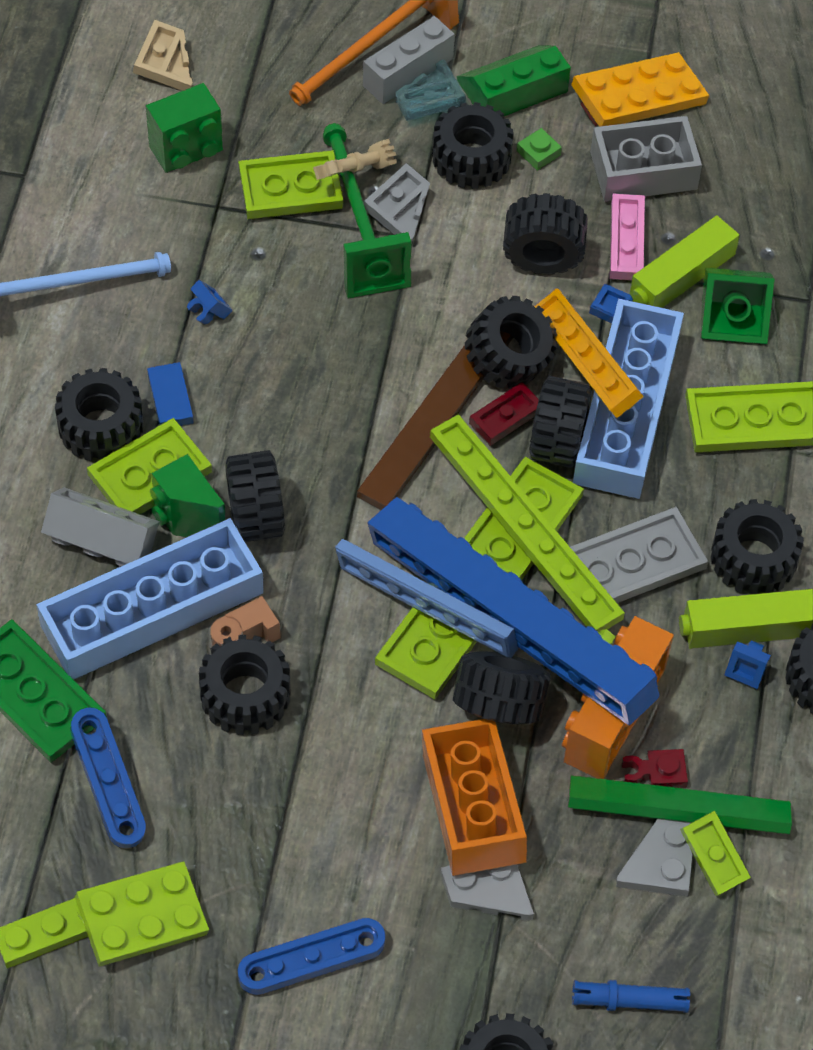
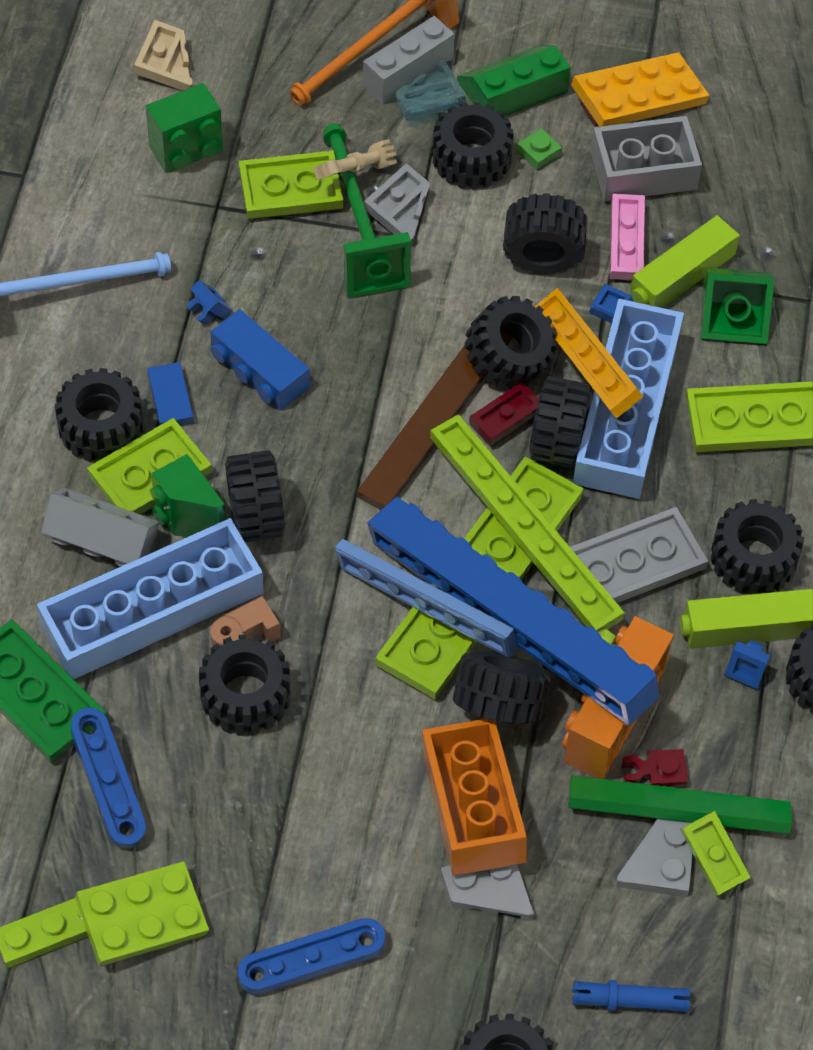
(259, 360): none -> blue brick

